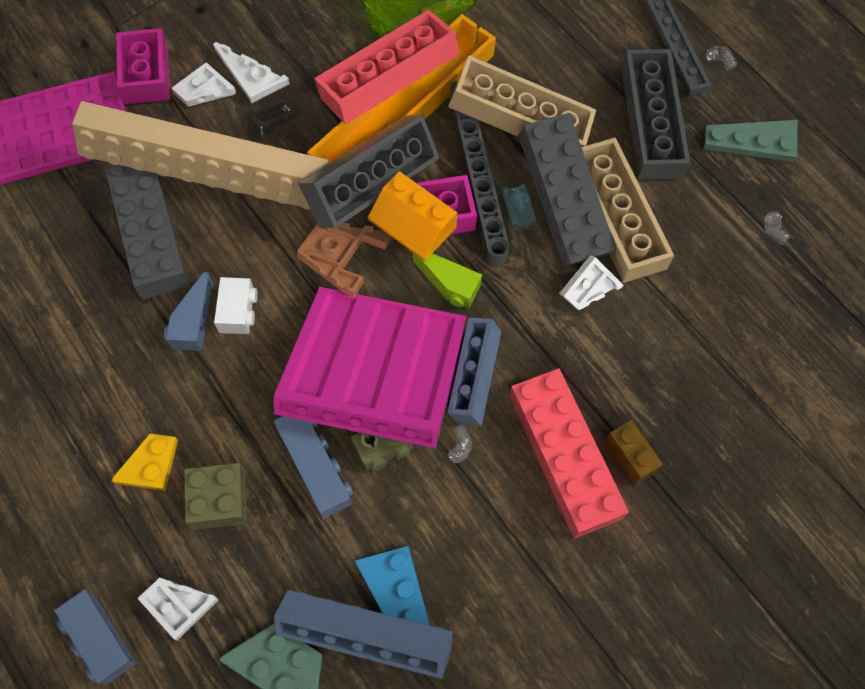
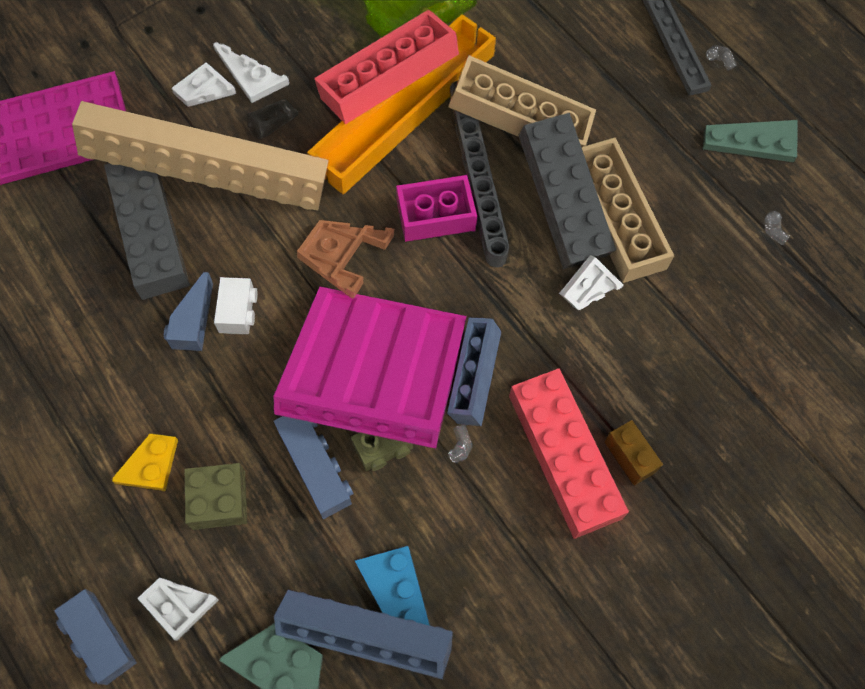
(143, 66): dark pink brick -> none
(360, 174): dark grey brick -> none
(413, 216): light orange slope -> none
(452, 280): lime slope -> none
(519, 207): clear light blue hips -> none
(655, 115): dark grey brick -> none

